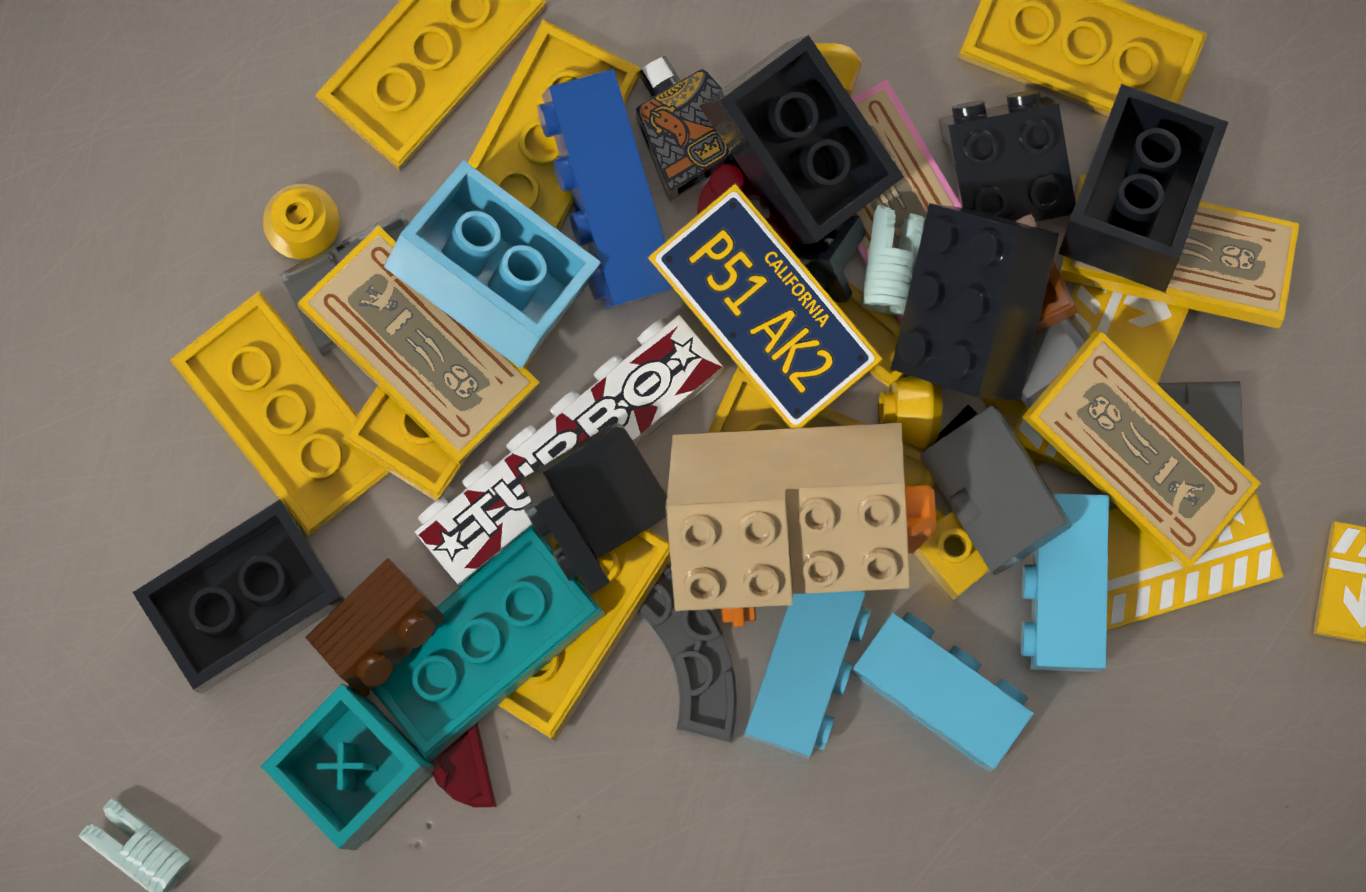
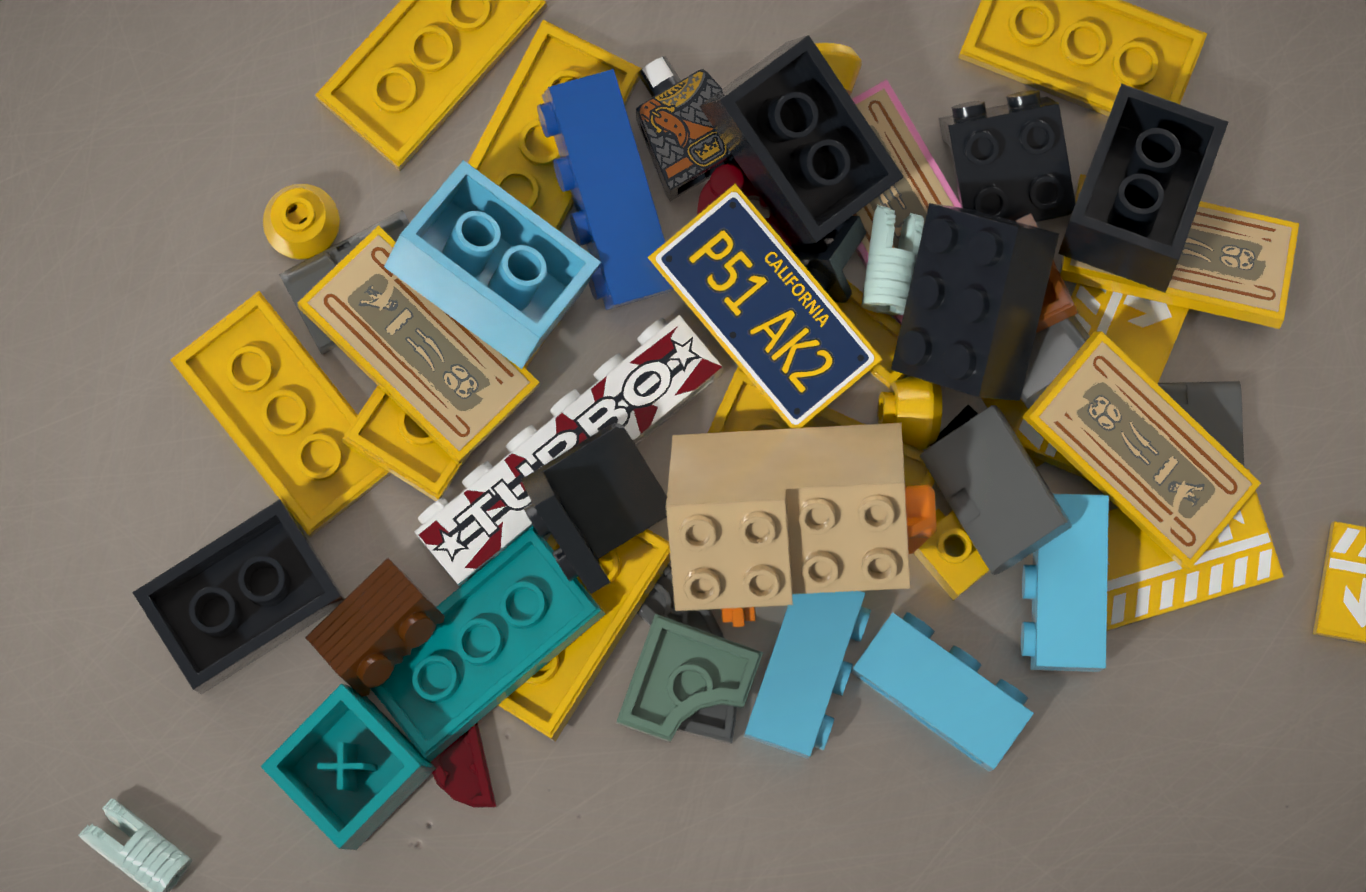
(682, 674): none -> sand green tile

